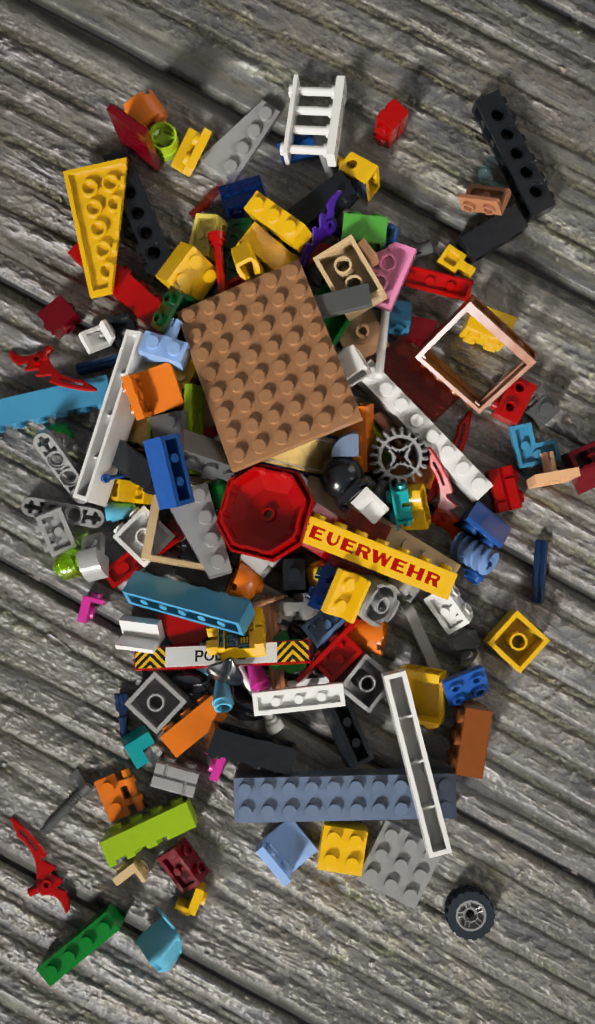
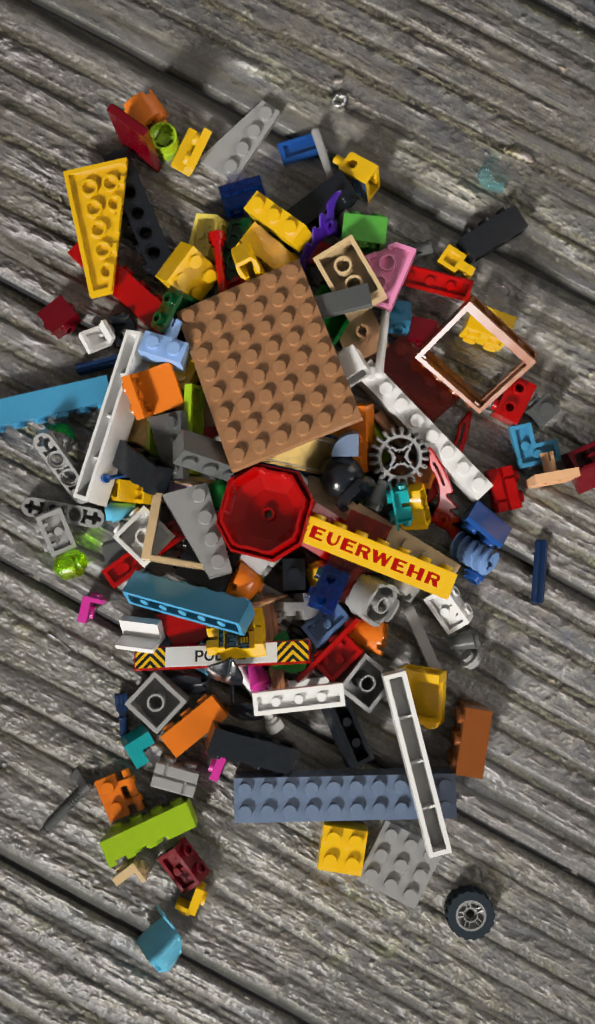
(41, 362): red piece -> none
(45, 881): red piece -> none
(80, 944): green brick -> none
(92, 557): light grey brick -> none
(168, 471): blue brick -> none
(204, 202): clear red piece -> none
(222, 697): medium azure cone -> none
(285, 850): light blue bracket -> none
(332, 131): white fence -> none
(346, 595): yellow bracket -> none
(368, 252): light nougat tile -> none
(370, 505): white panel -> none
(390, 124): red brick -> none
(393, 233): blue arm -> none
(465, 685): blue bracket -> none
(484, 199): nougat bracket -> none
(497, 105): black brick -> none
(516, 640): yellow brick -> none

